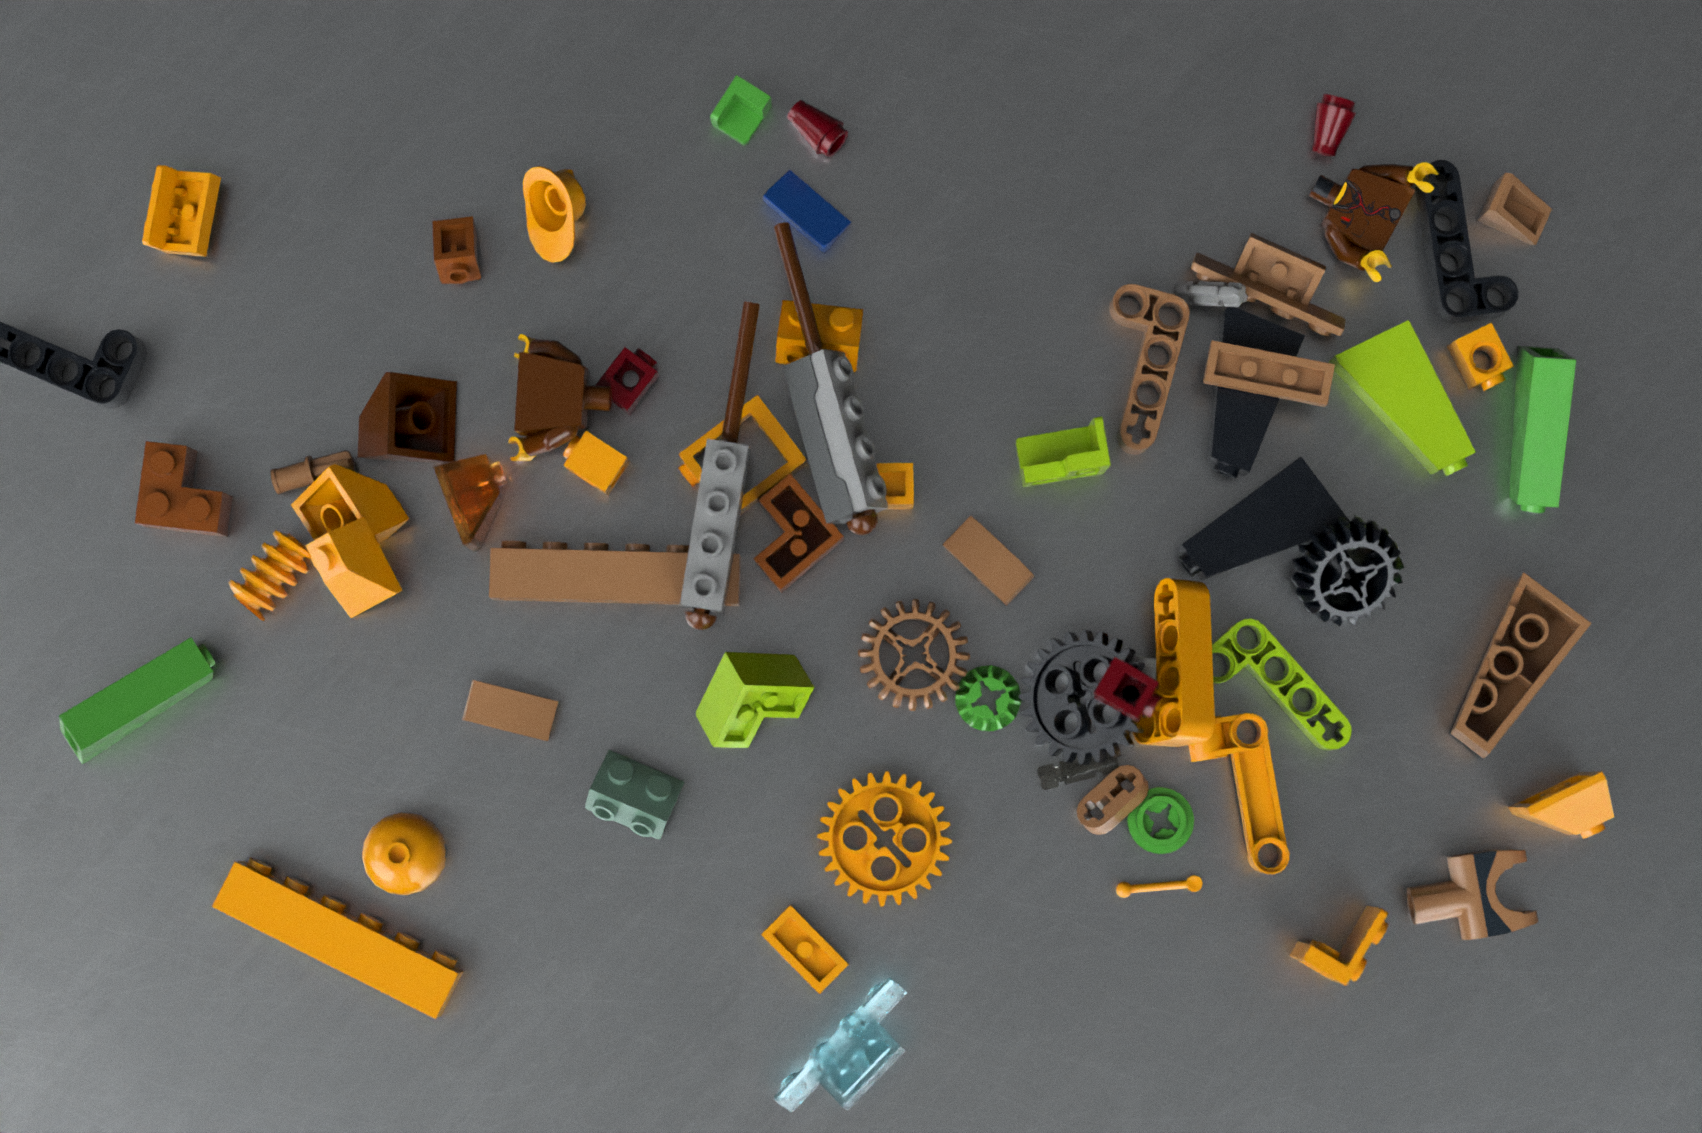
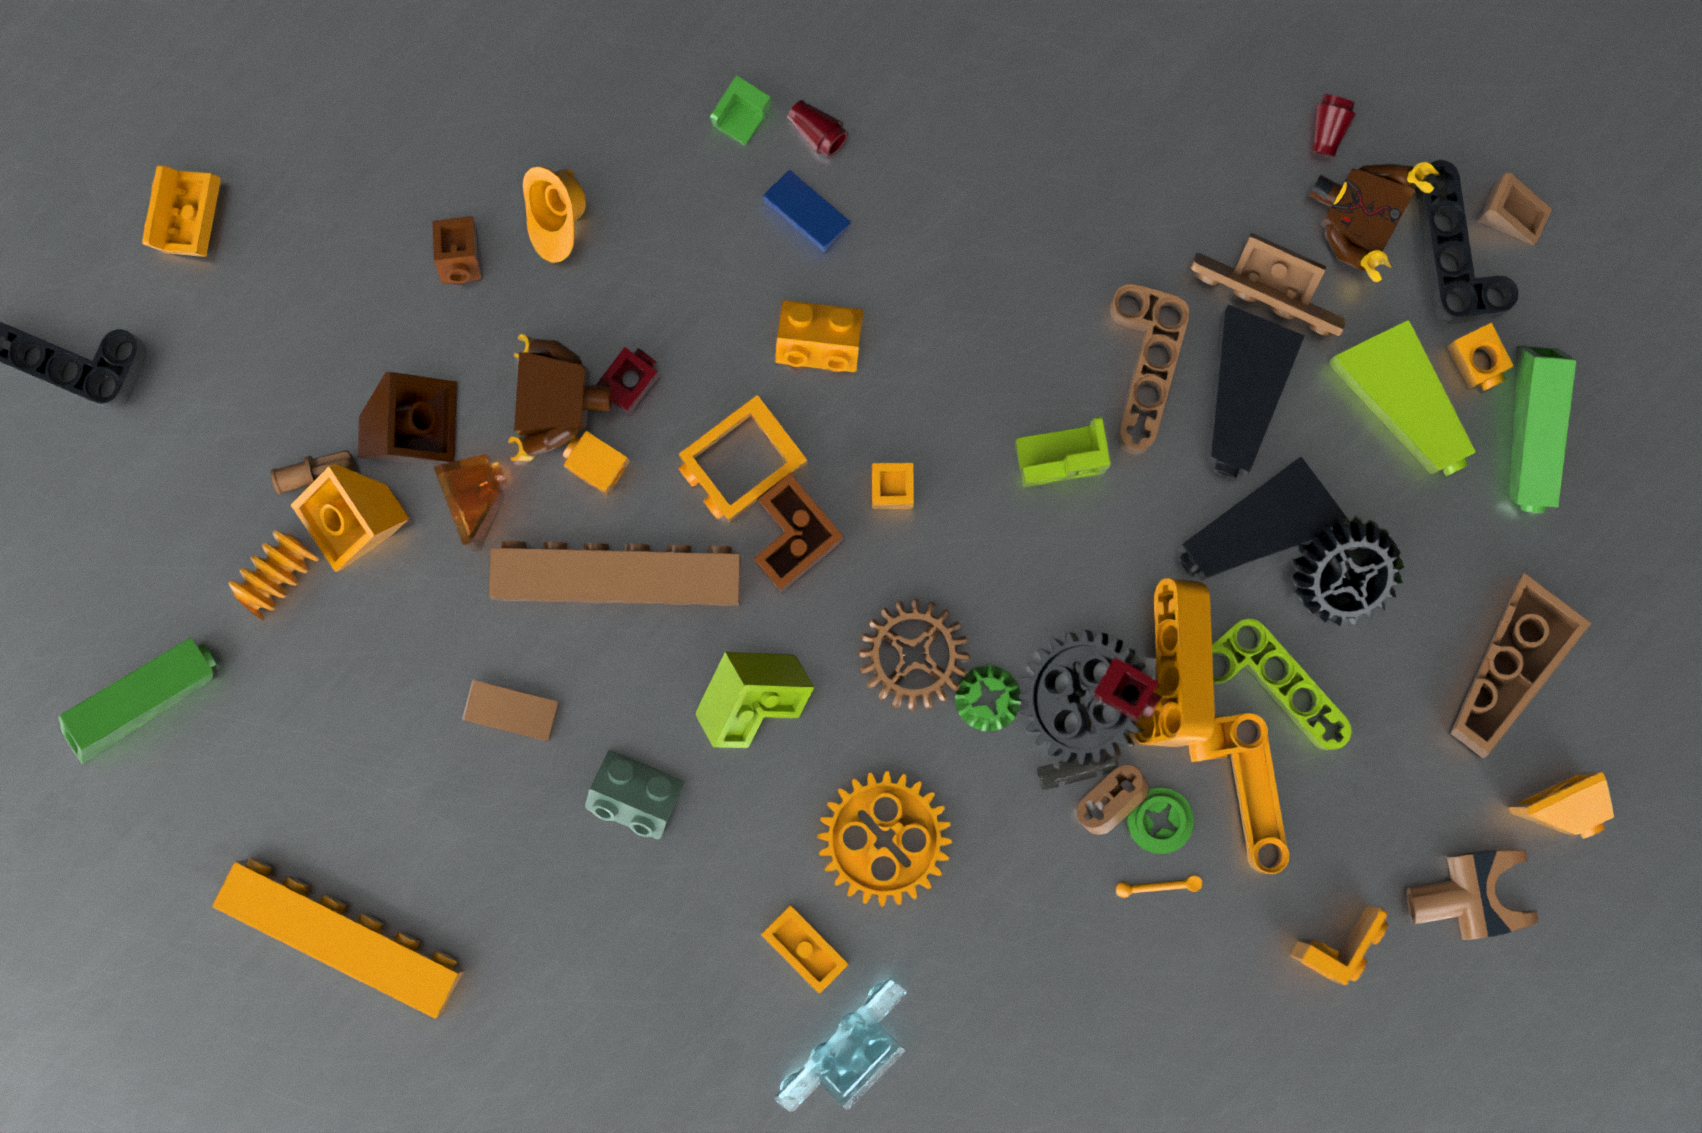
(169, 498): dark orange brick -> none
(354, 567): light orange slope -> none
(404, 853): light orange cylinder -> none
(720, 496): light grey piece -> none
(830, 415): piece -> none
(988, 560): medium nougat slope -> none
(1212, 293): light grey axle -> none
(1268, 373): medium nougat plate -> none

